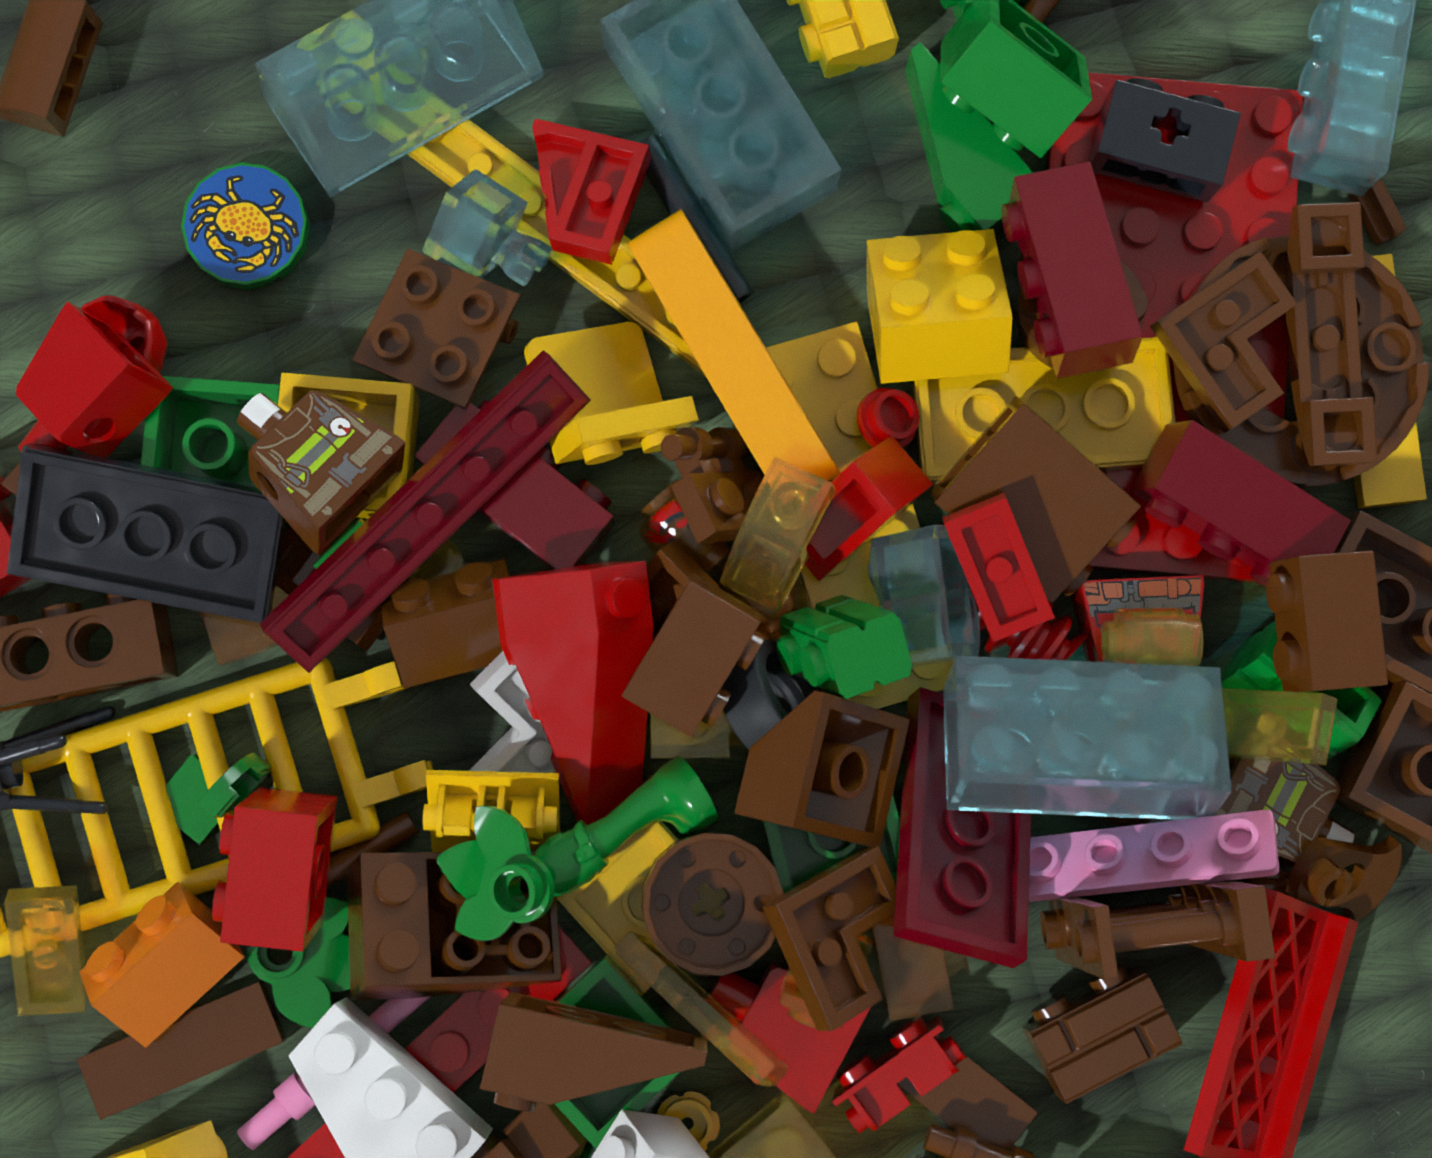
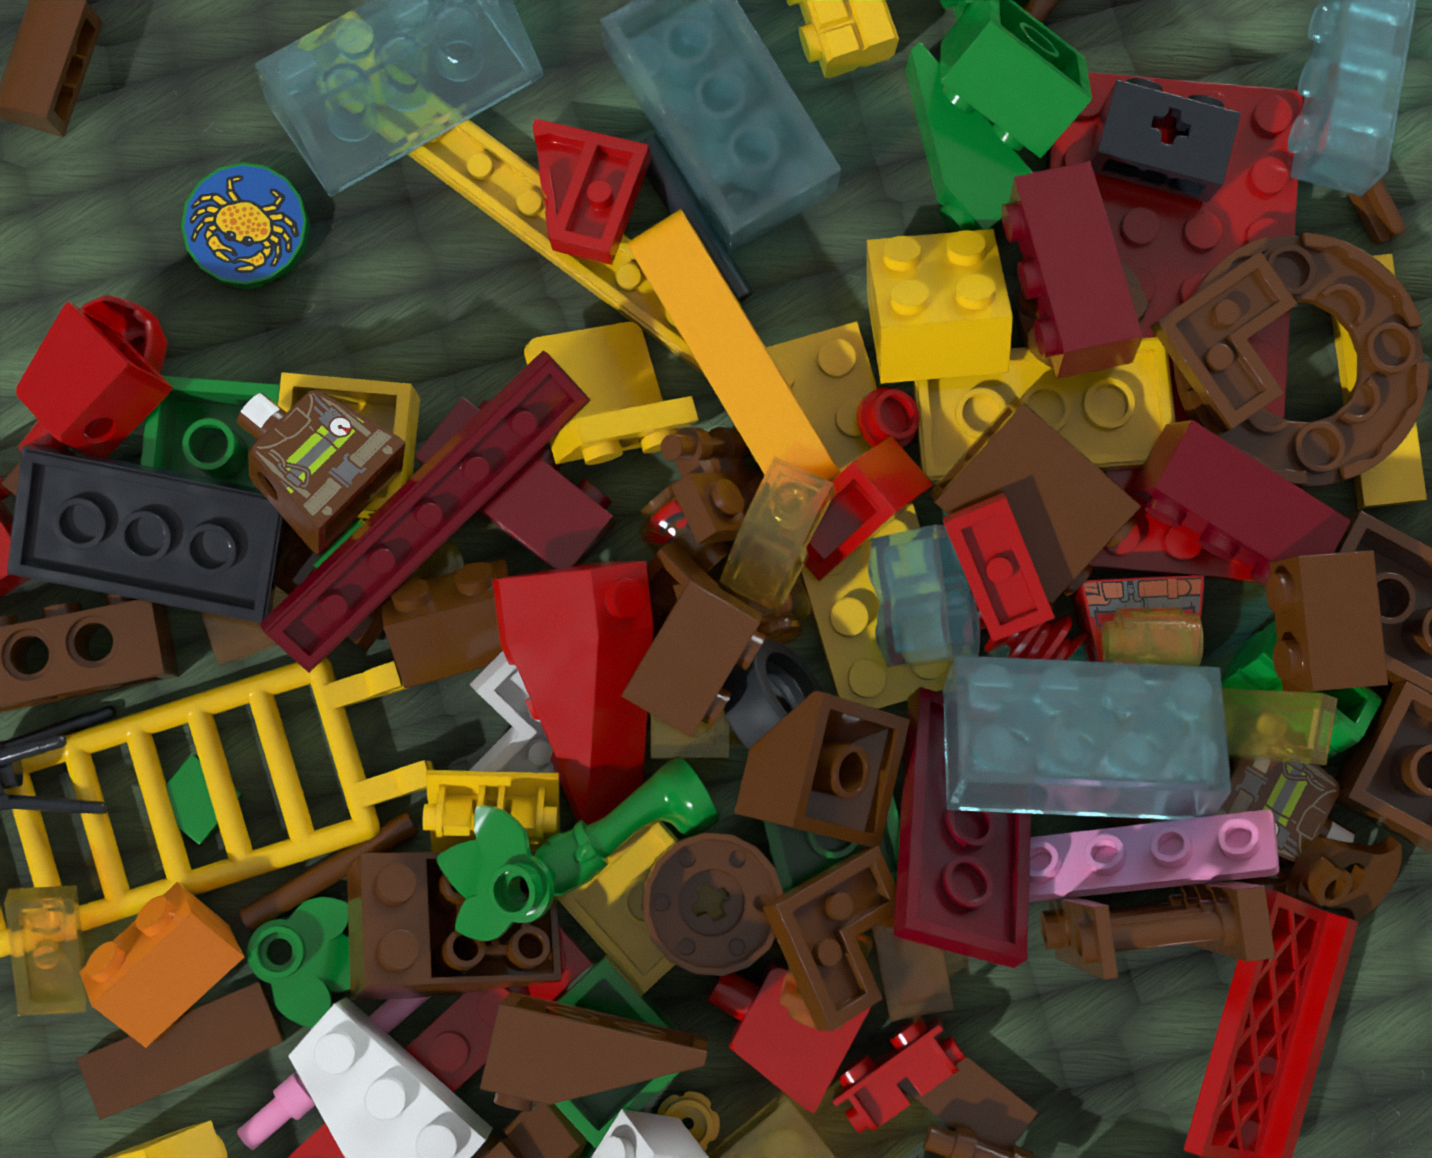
(234, 785): green tile -> none
(275, 869): red brick -> none
(438, 328): reddish brown hinge -> none
(479, 231): clear light blue brick -> none
(701, 1010): clear yellow tile -> none
(843, 646): green brick -> none
(1100, 1033): reddish brown brick -> none
(1324, 335): reddish brown slope -> none

